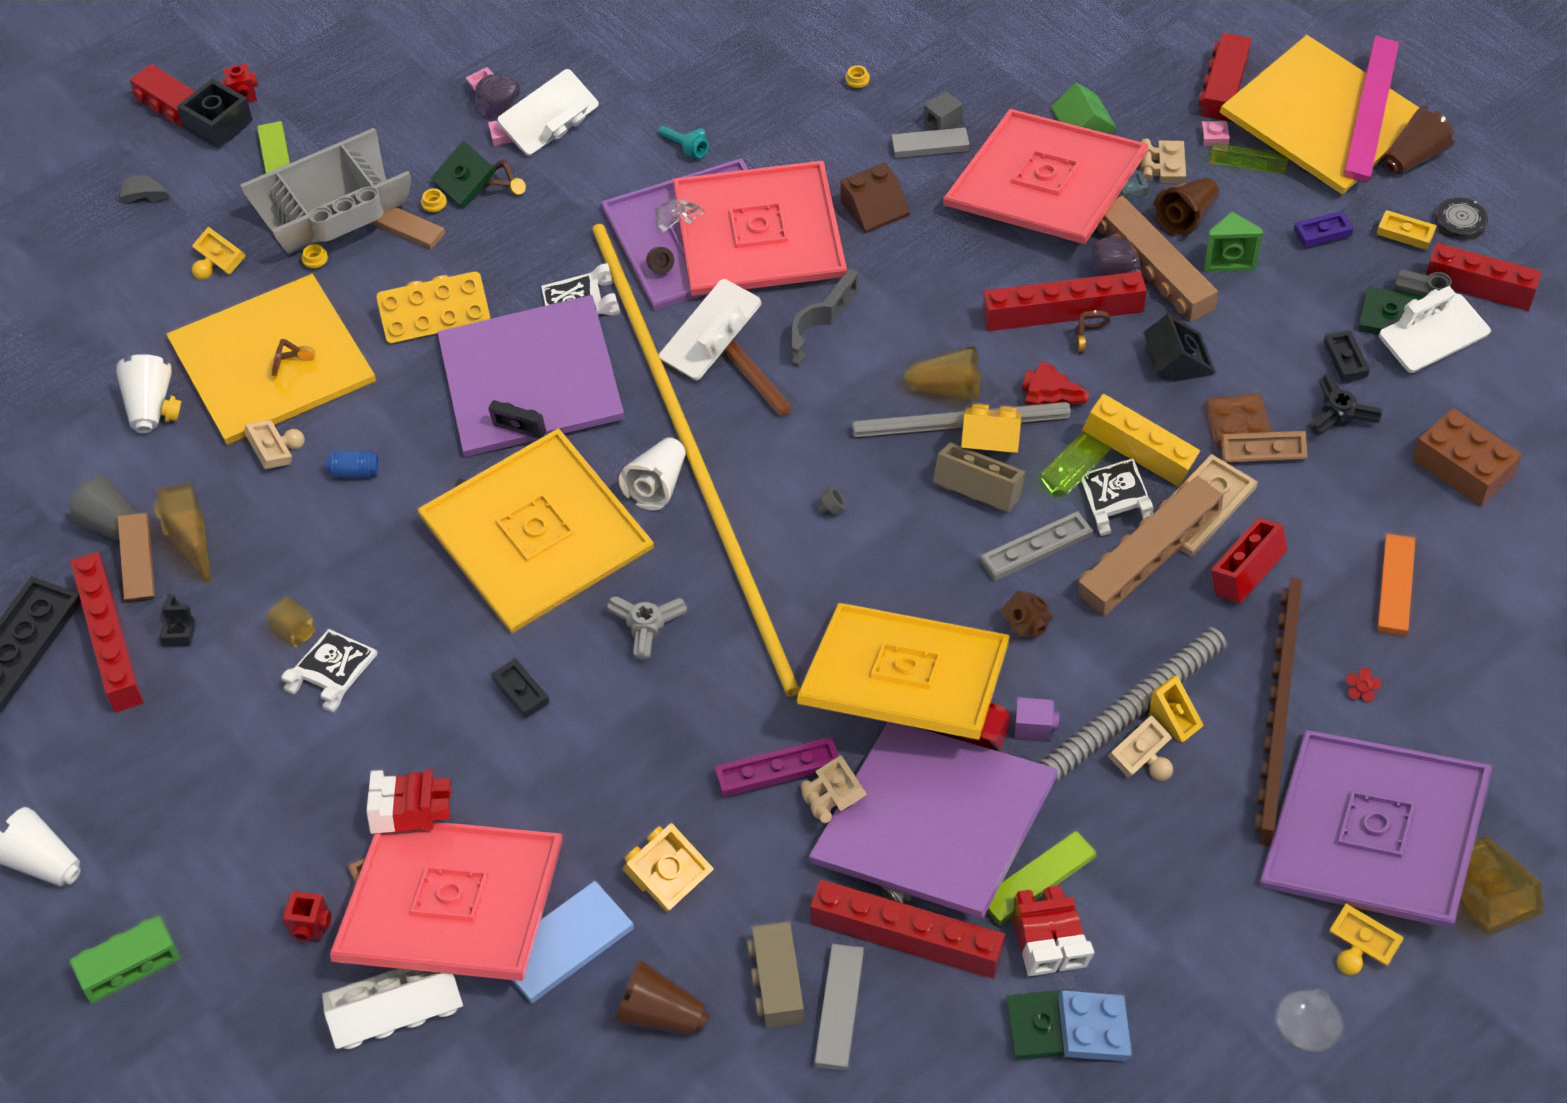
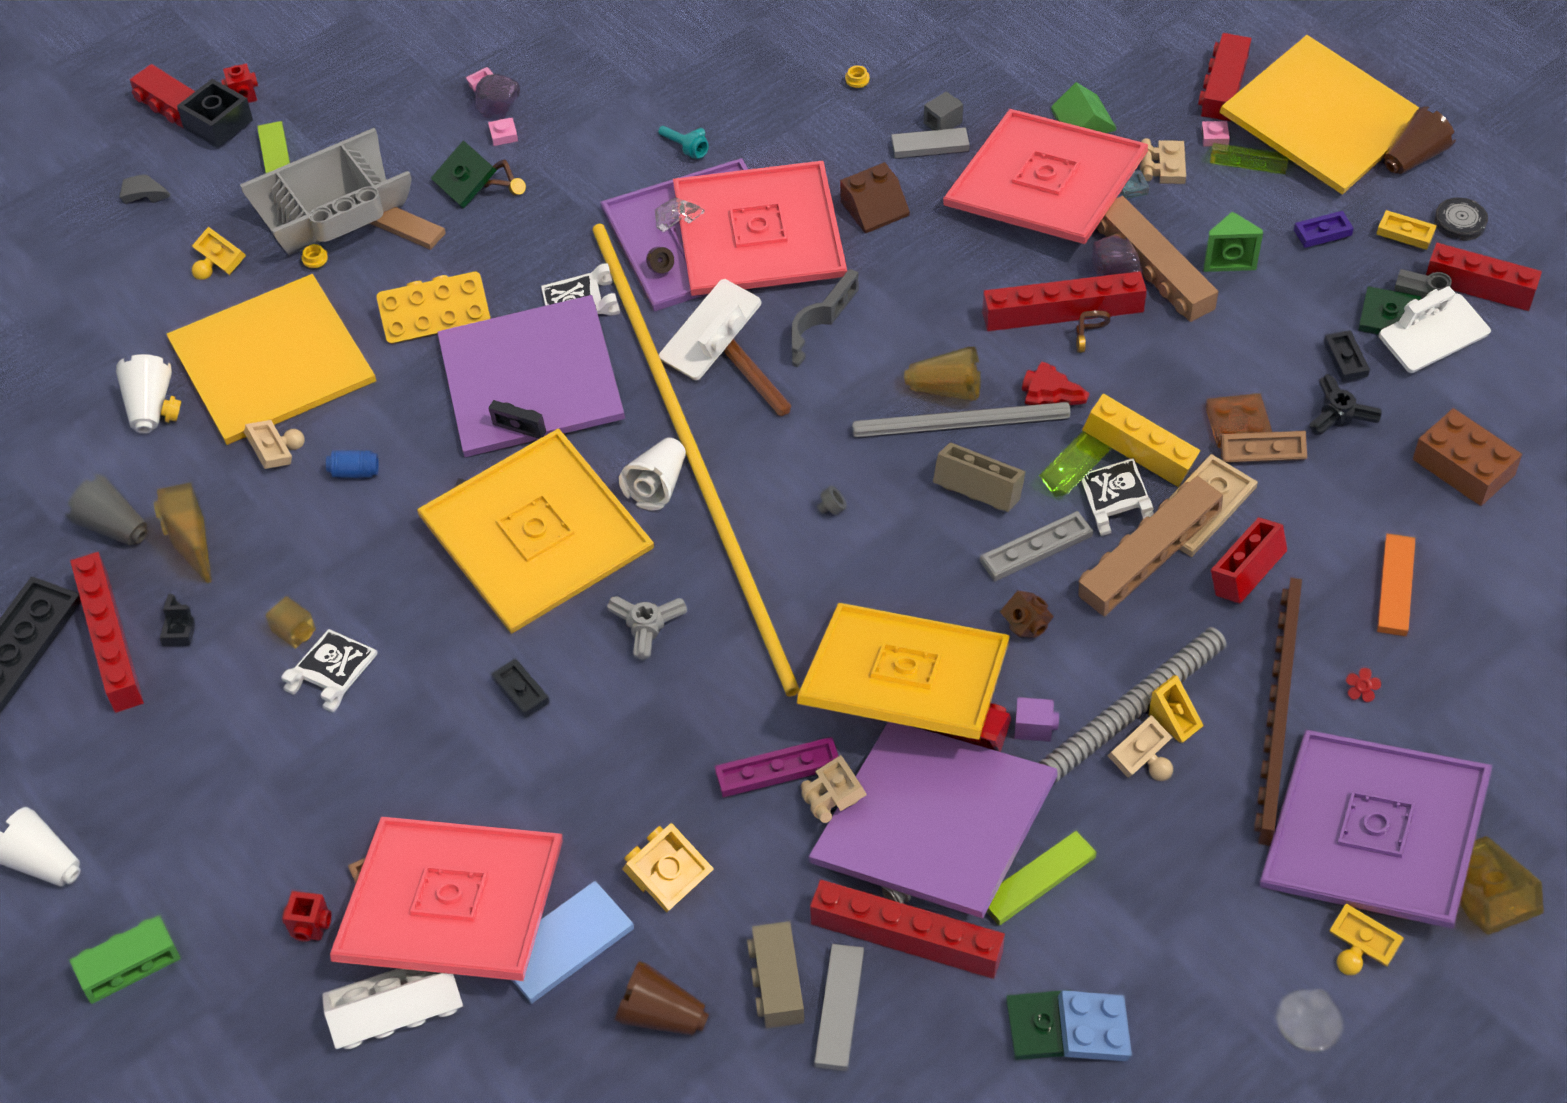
(136, 557): medium nougat tile -> none
(303, 352): reddish brown piece -> none
(407, 801): red hips -> none
(433, 200): yellow plate -> none
(548, 112): white bracket -> none
(991, 428): yellow brick -> none
(1050, 932): hips -> none
(1178, 350): black slope -> none
(1185, 205): reddish brown cone -> none
(1371, 109): dark pink tile -> none

